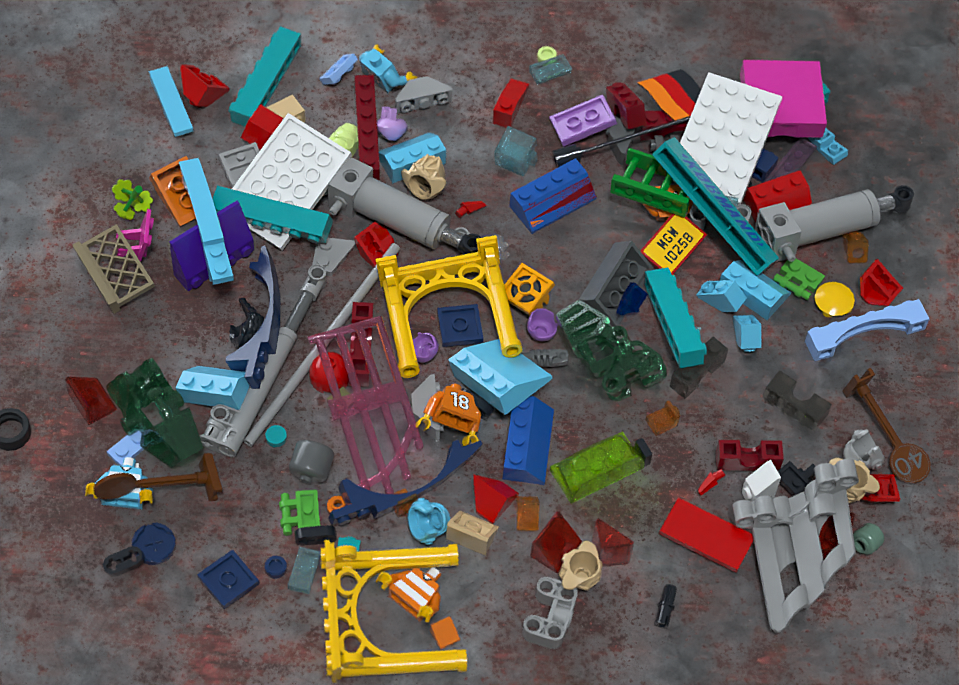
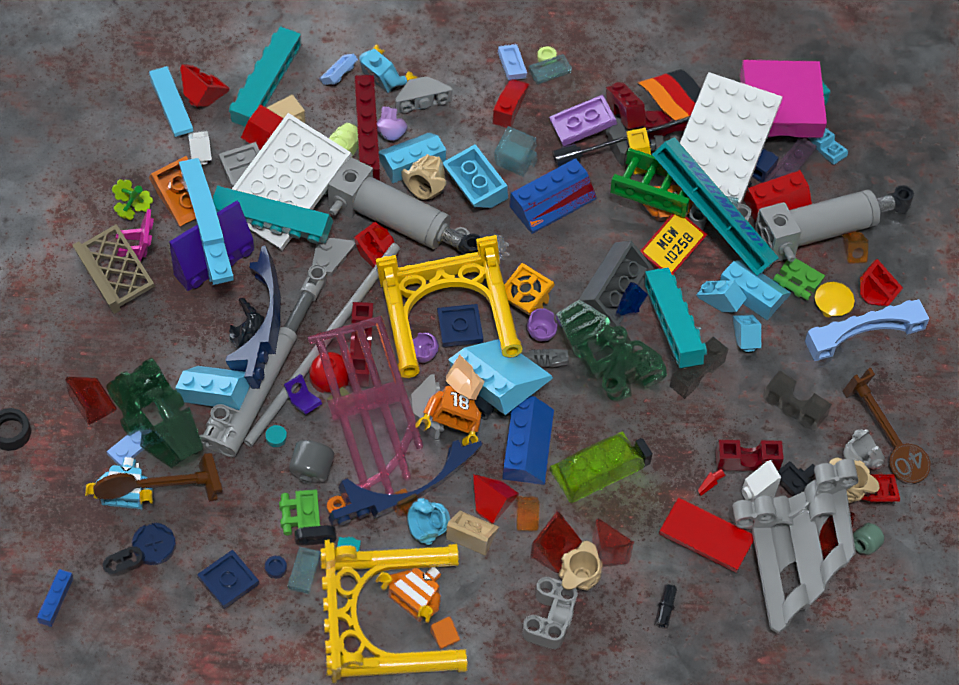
(55, 598): none -> blue piece
(200, 146): none -> white slope
(303, 399): none -> dark purple bracket
(464, 379): none -> light nougat slope
(469, 207): red bar -> none
(477, 178): none -> medium azure slope
(512, 62): none -> light blue plate
(639, 141): none -> yellow slope
(663, 419): clear orange bracket -> none

